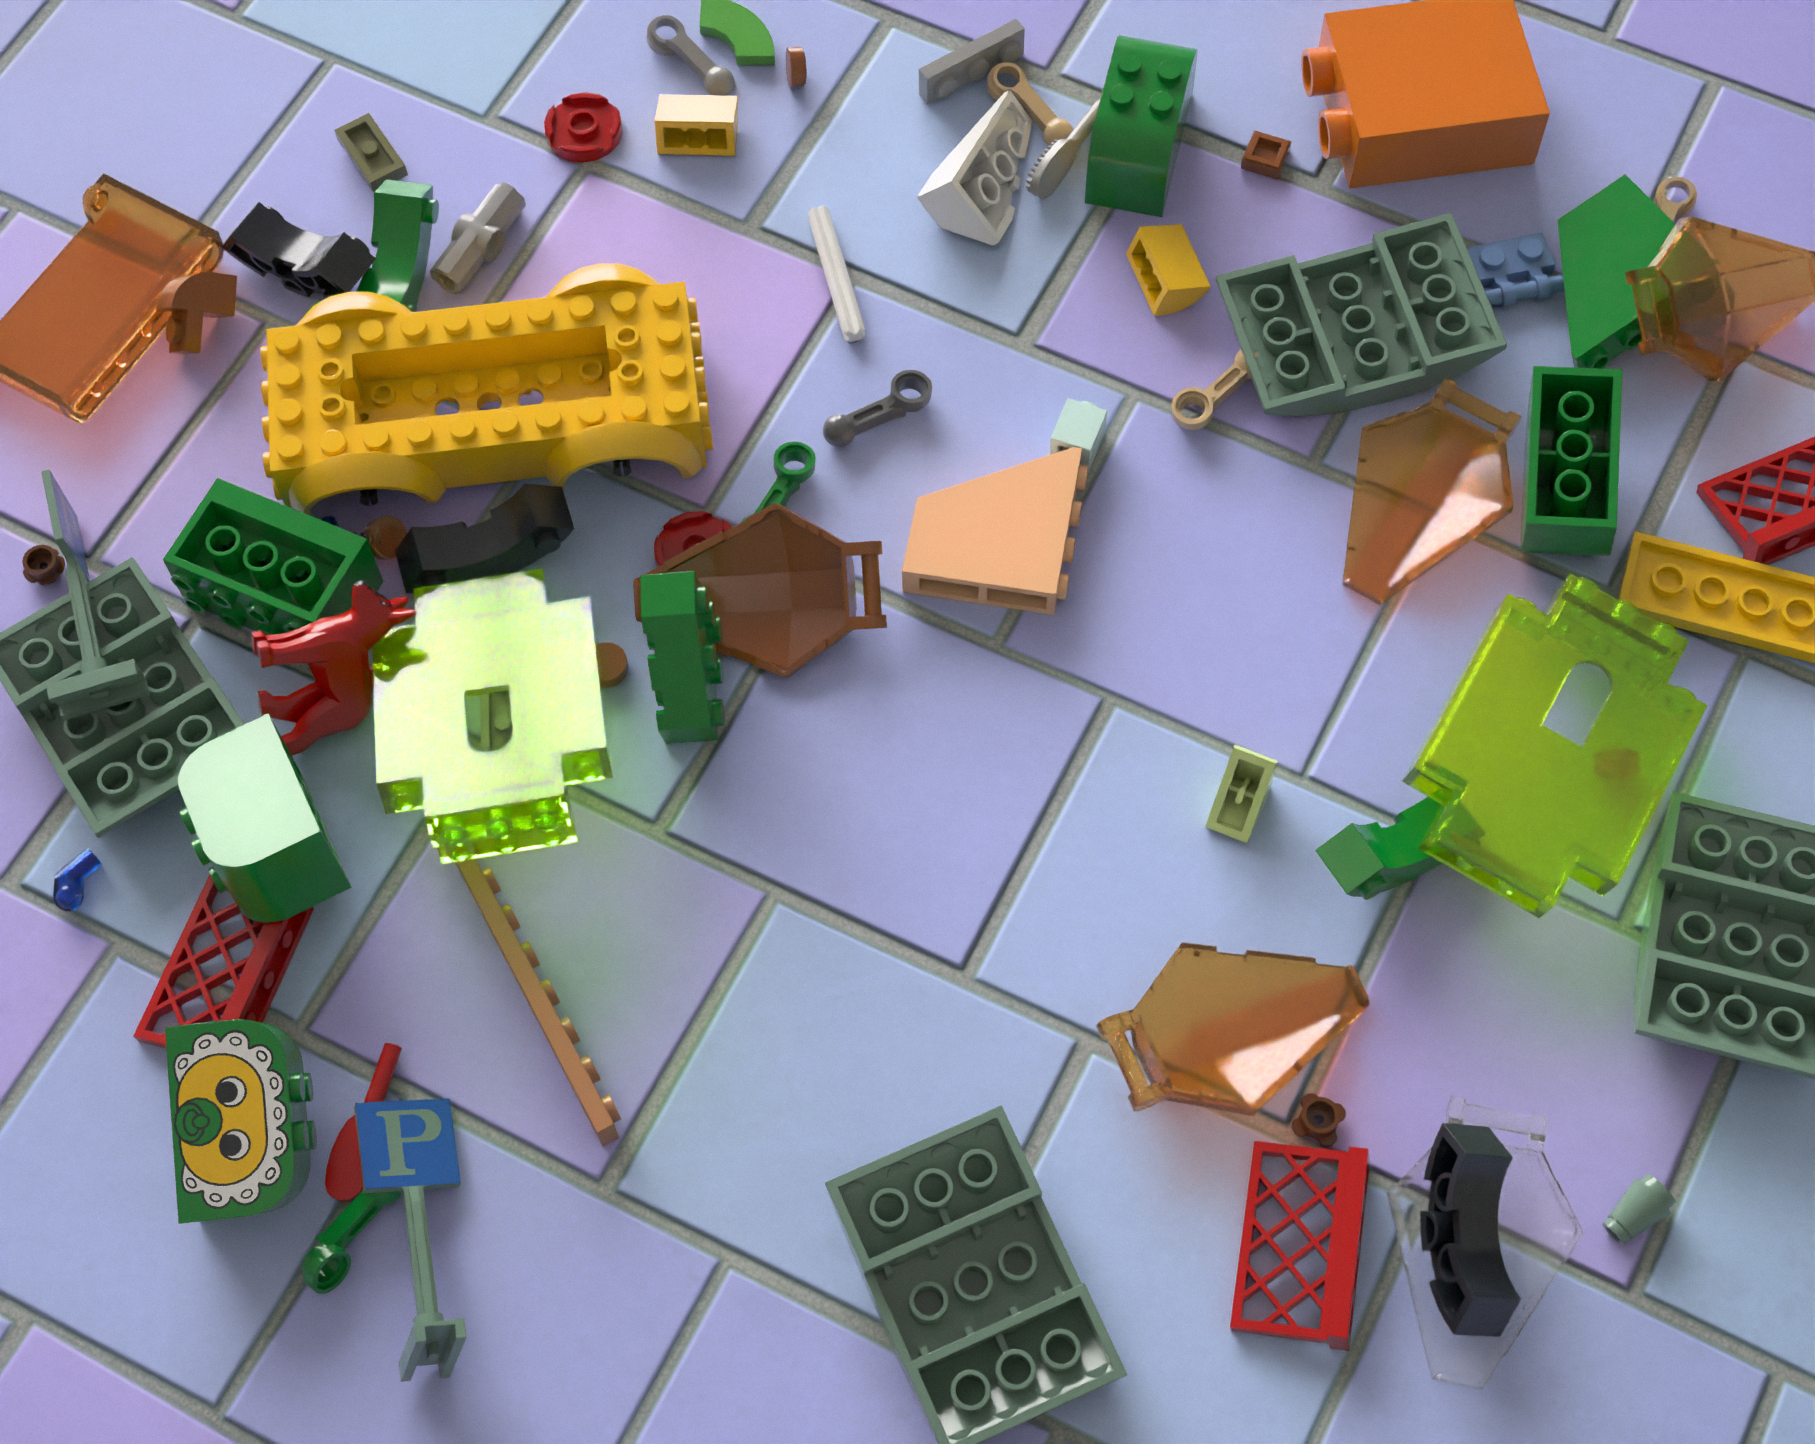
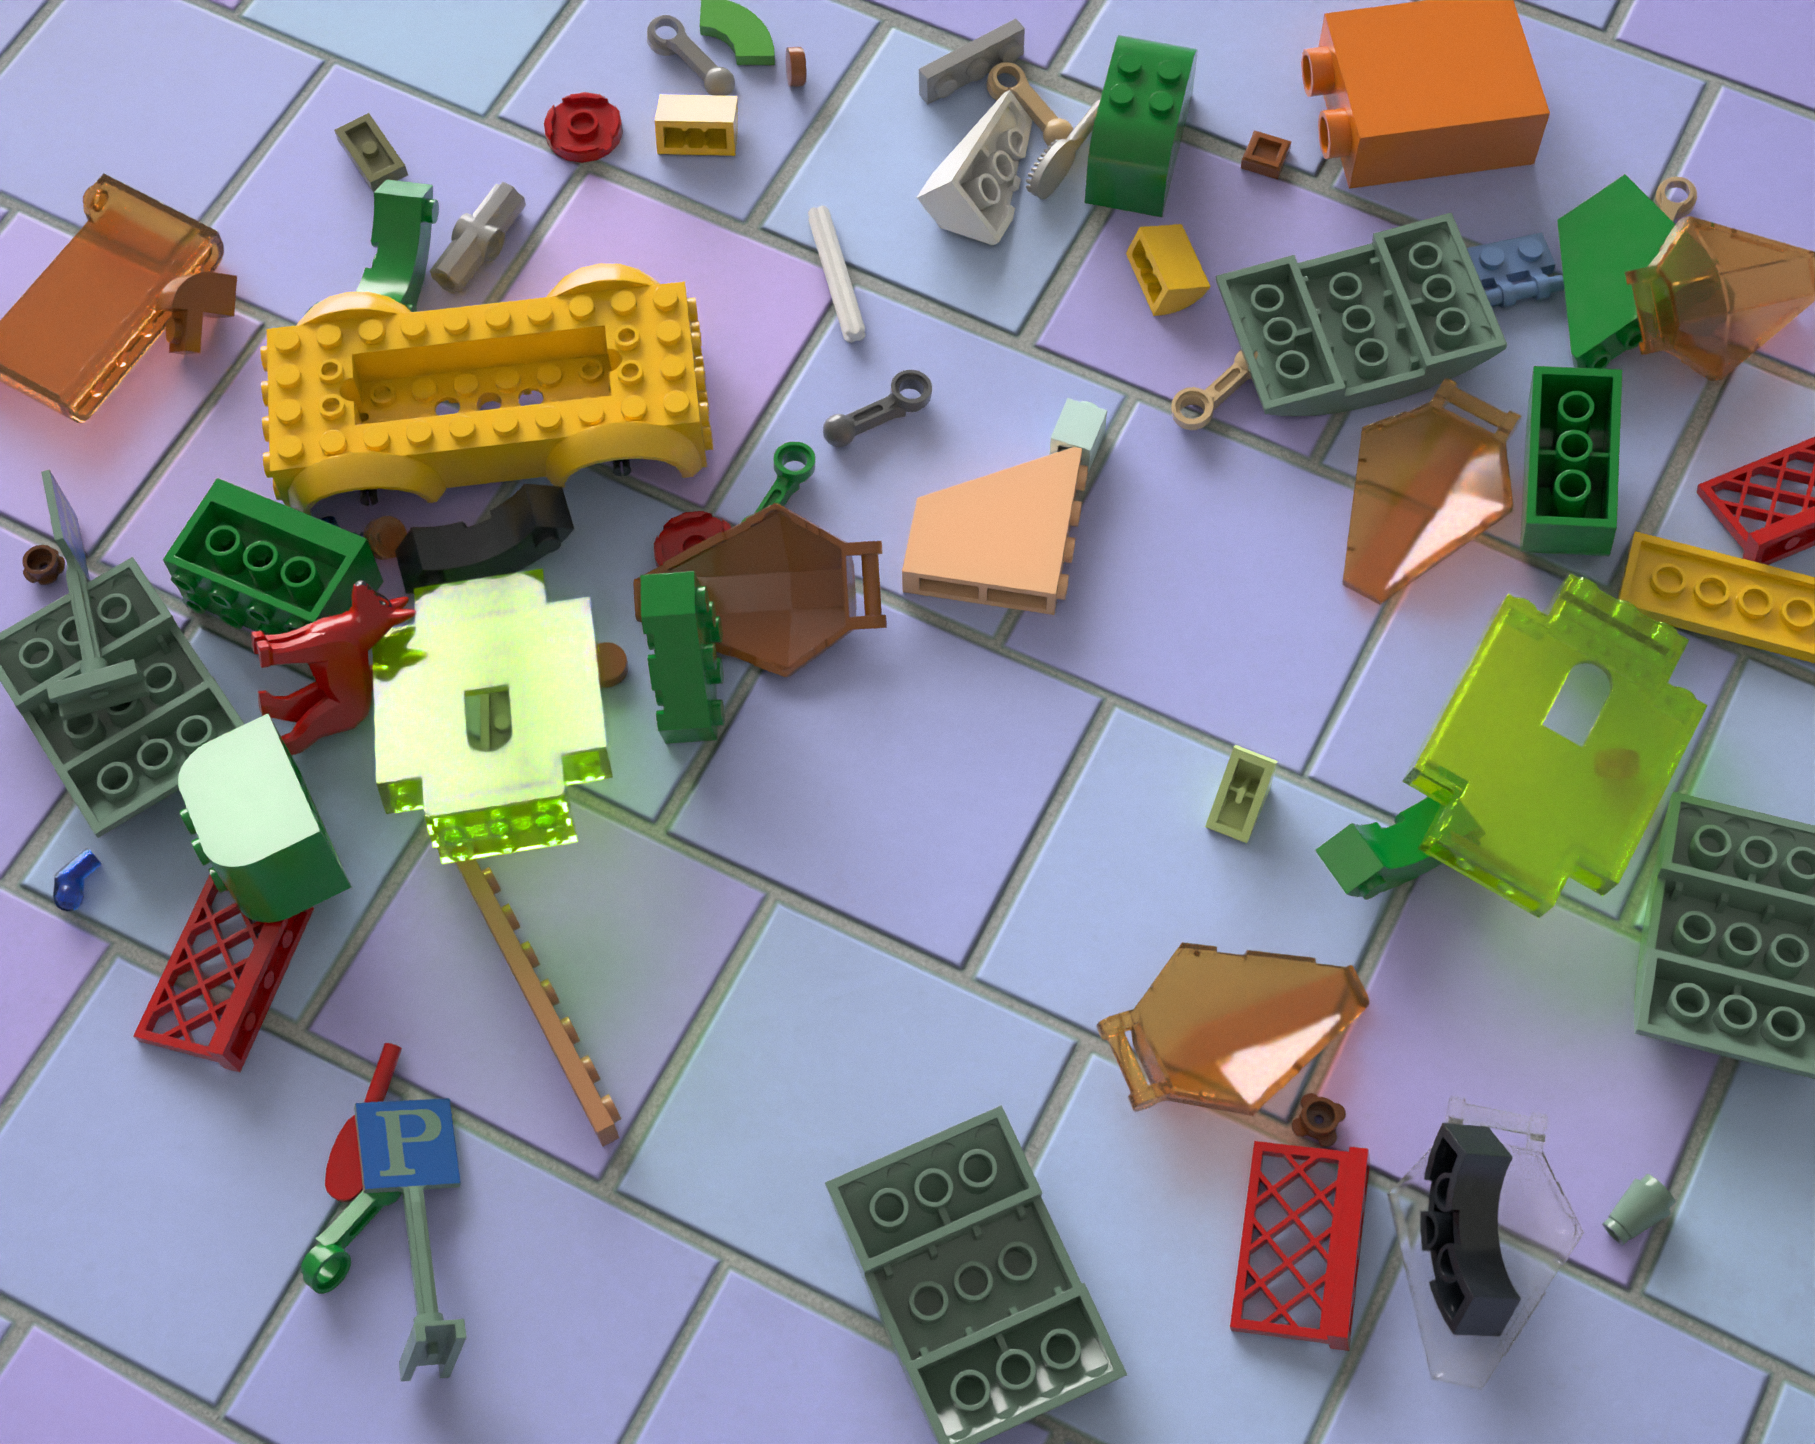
(237, 1118): brick -> none
(297, 256): black brick -> none

